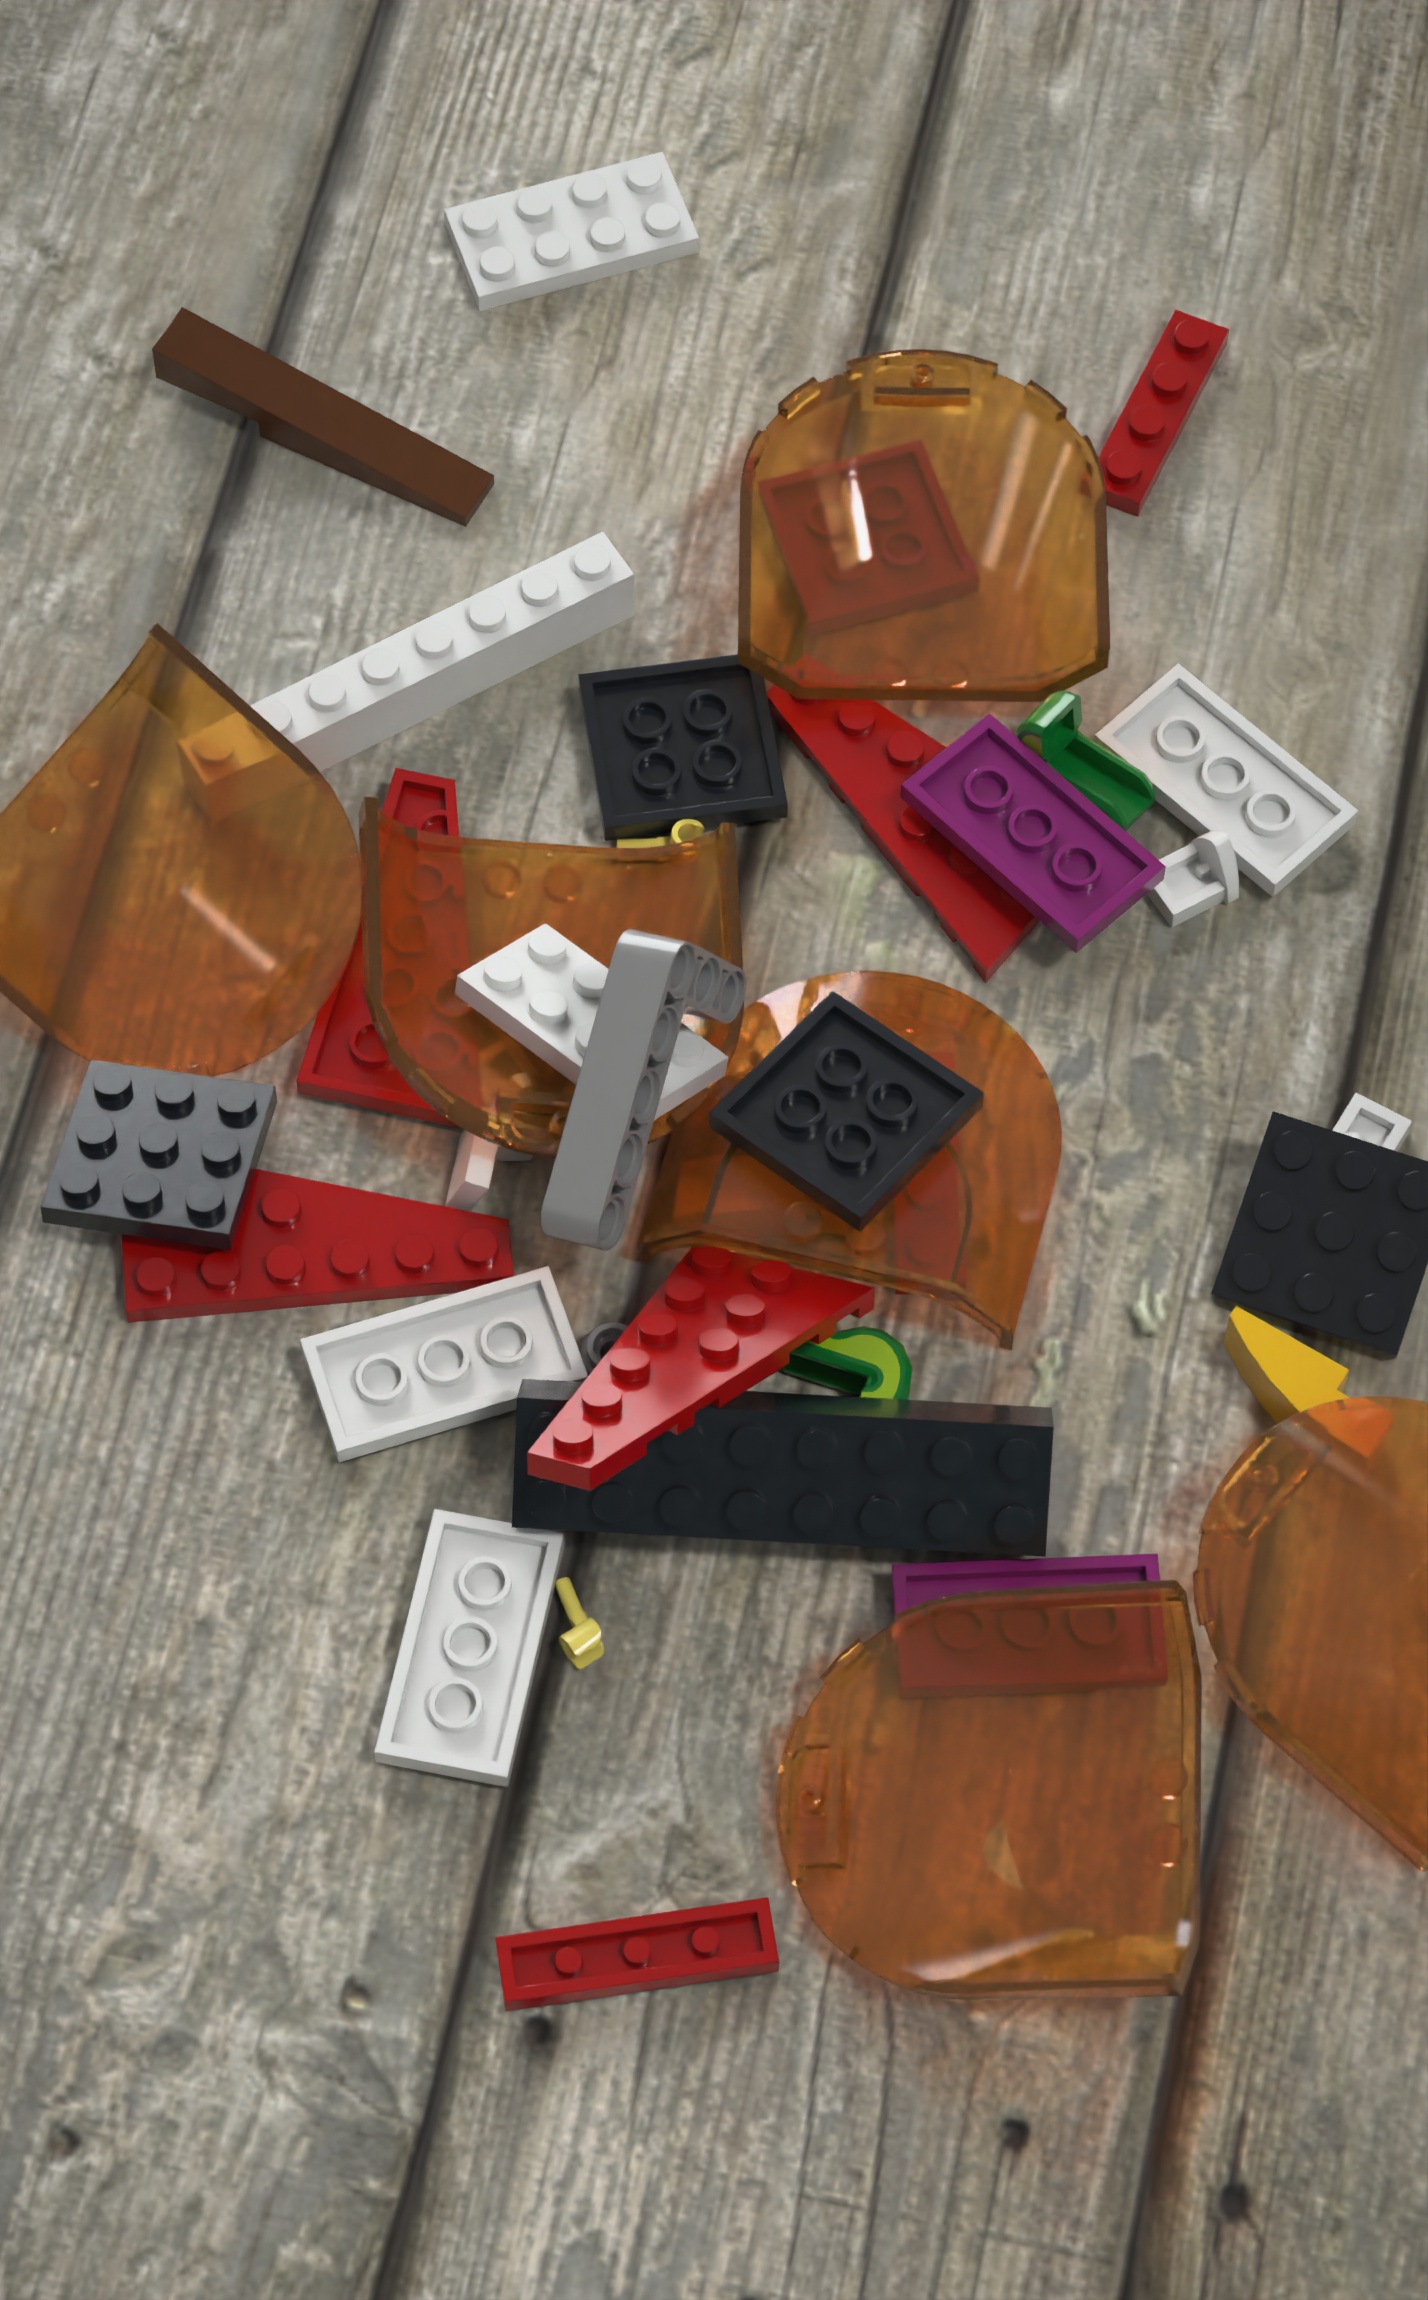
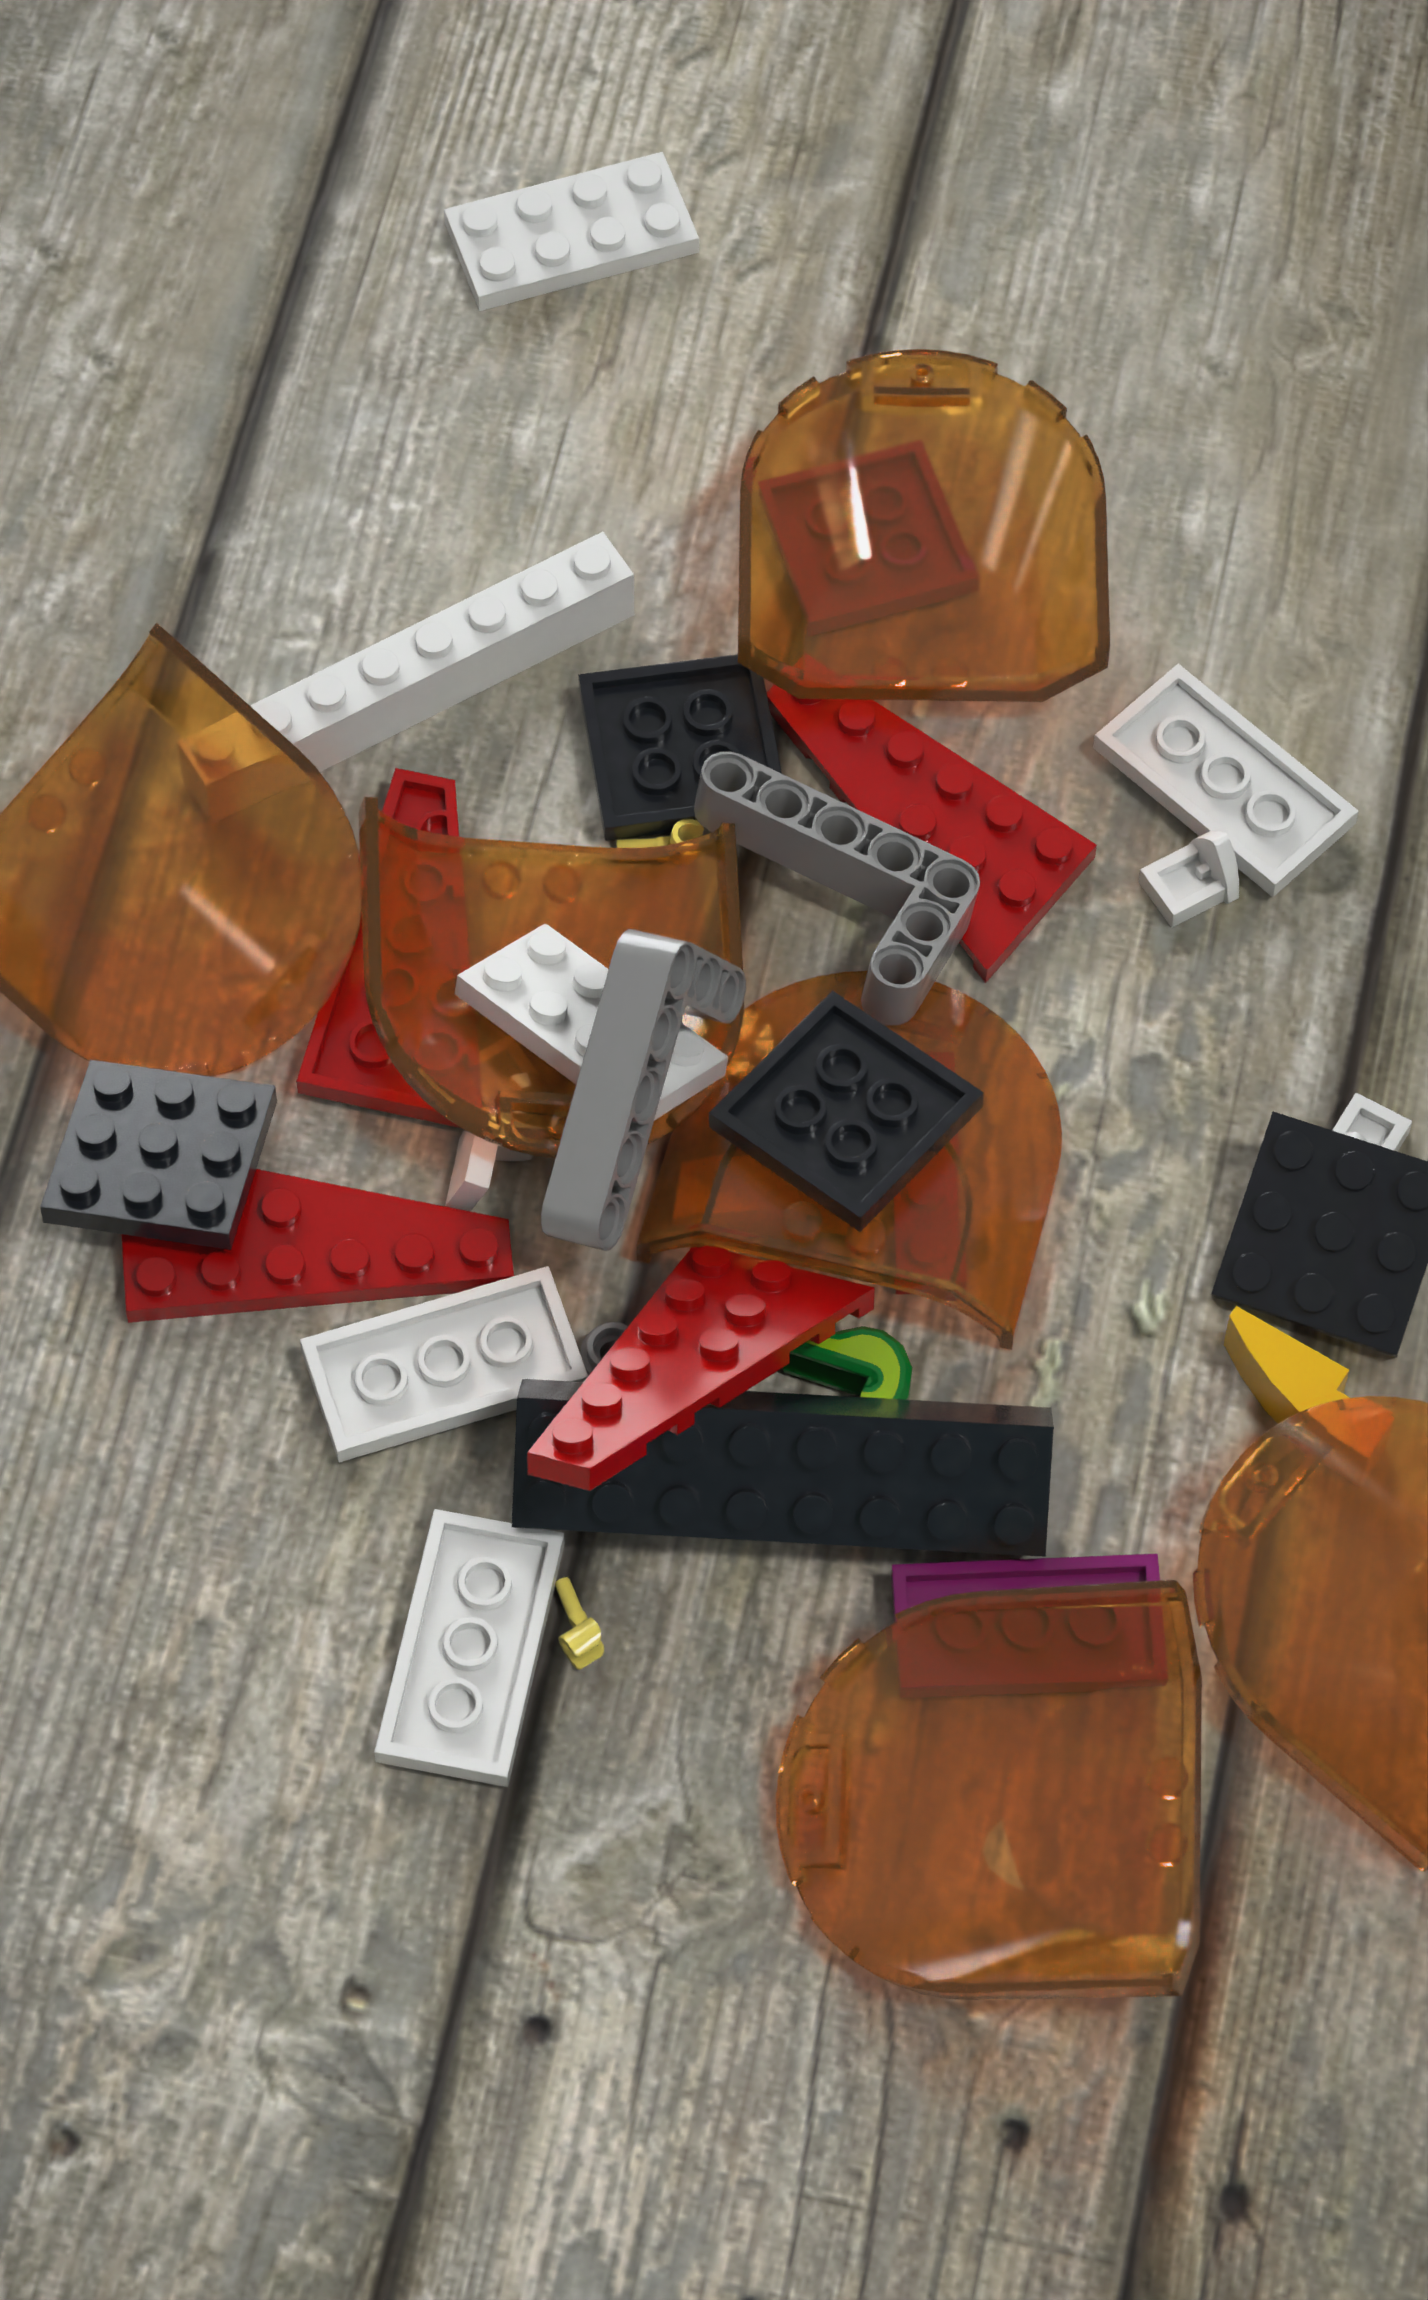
(317, 419): reddish brown slope -> none
(637, 1954): red plate -> none
(859, 857): none -> light grey beam
(1032, 832): magenta plate -> none
(1096, 772): green animal -> none
(1159, 409): red plate -> none

